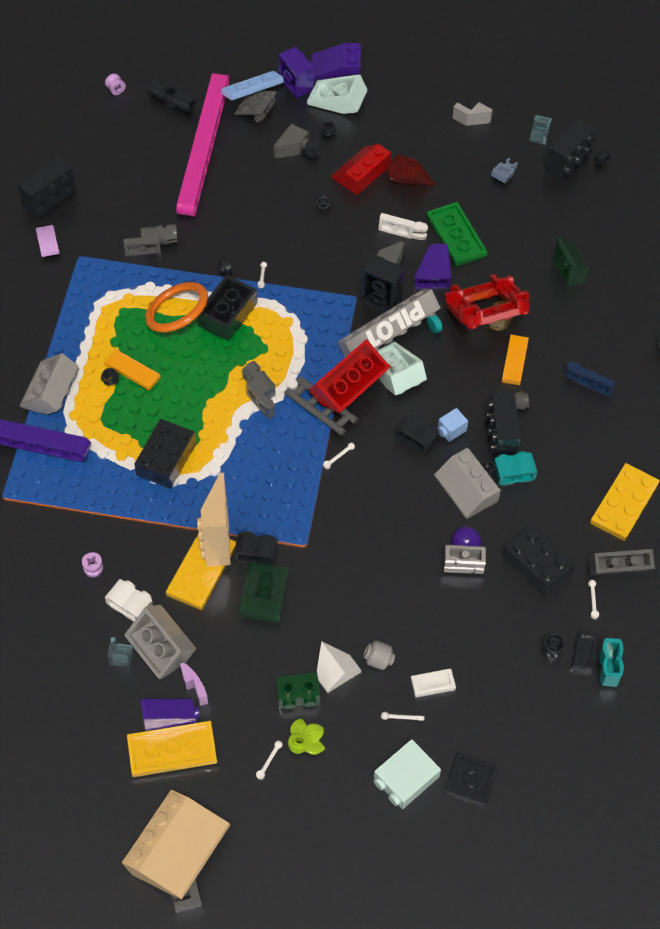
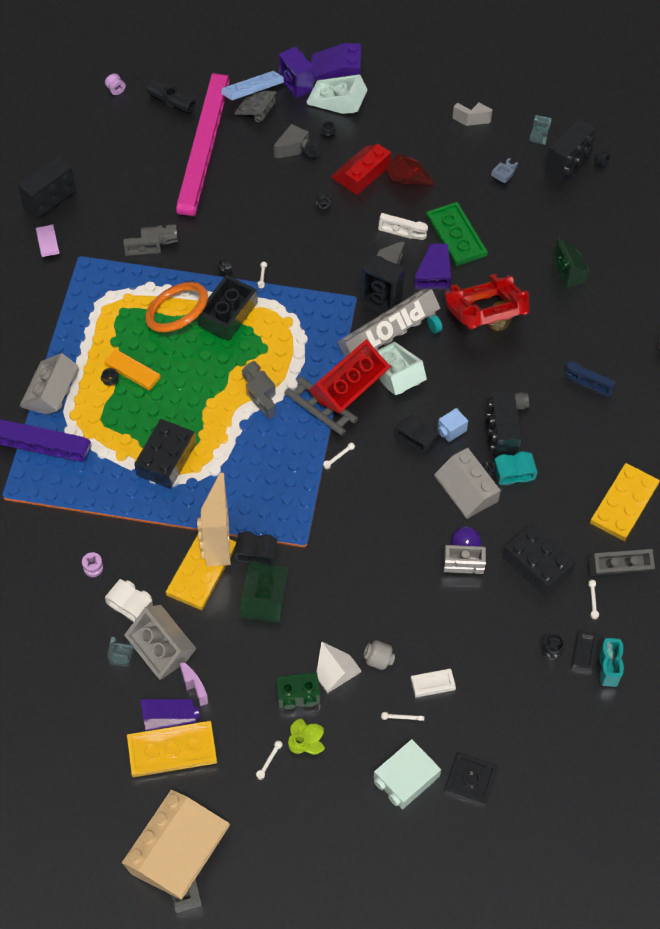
(515, 360): light orange tile -> none

